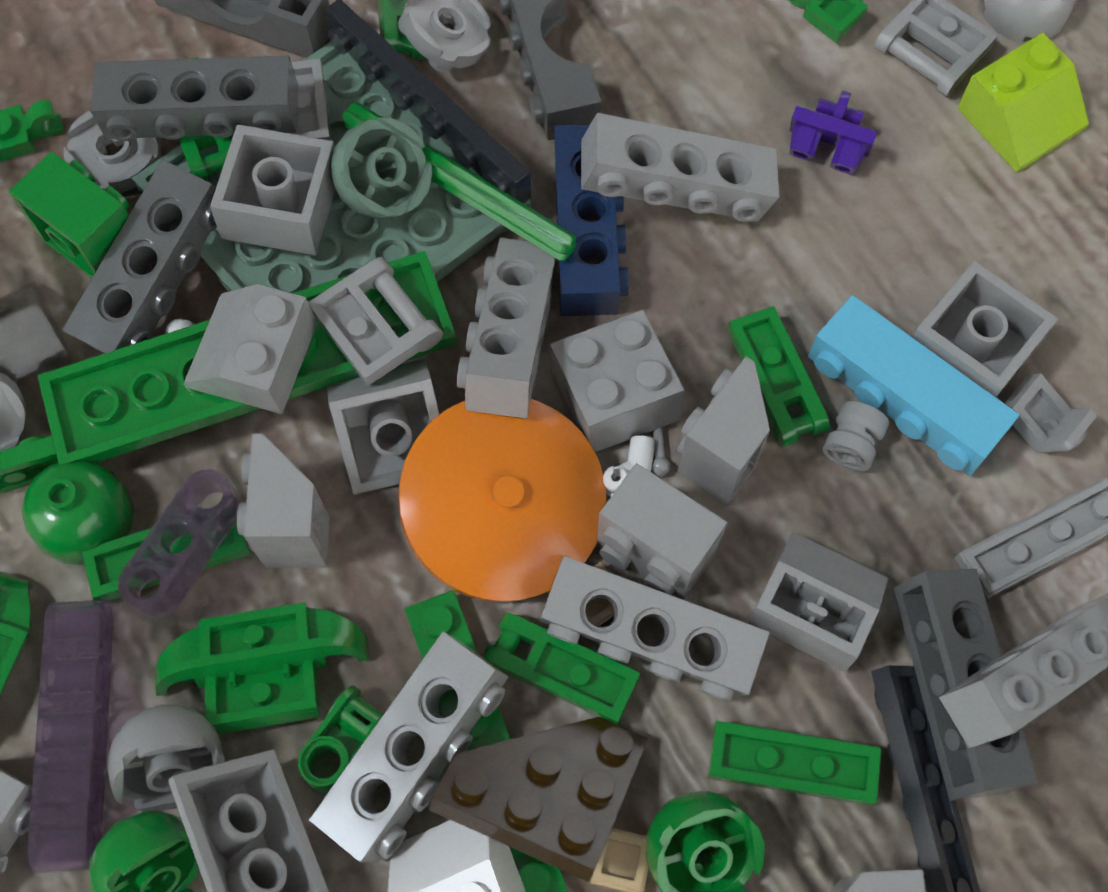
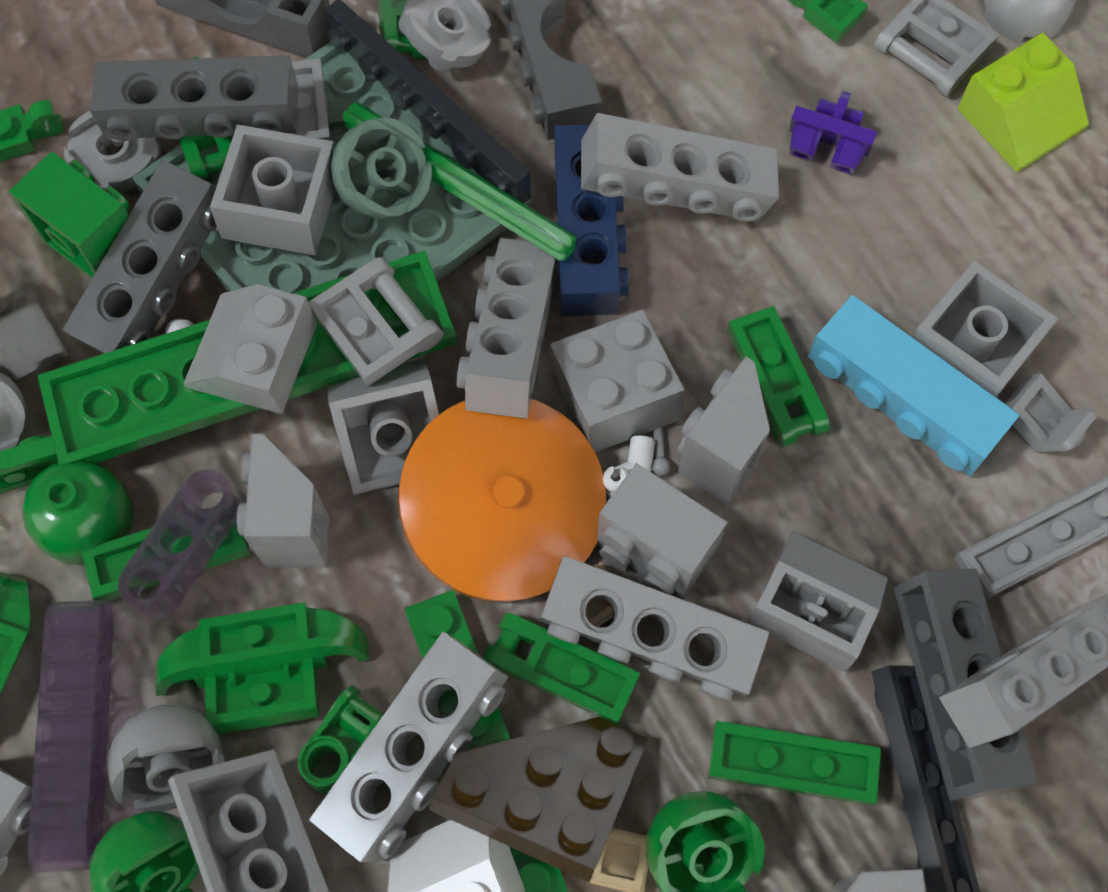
(856, 435): light grey wheel -> none

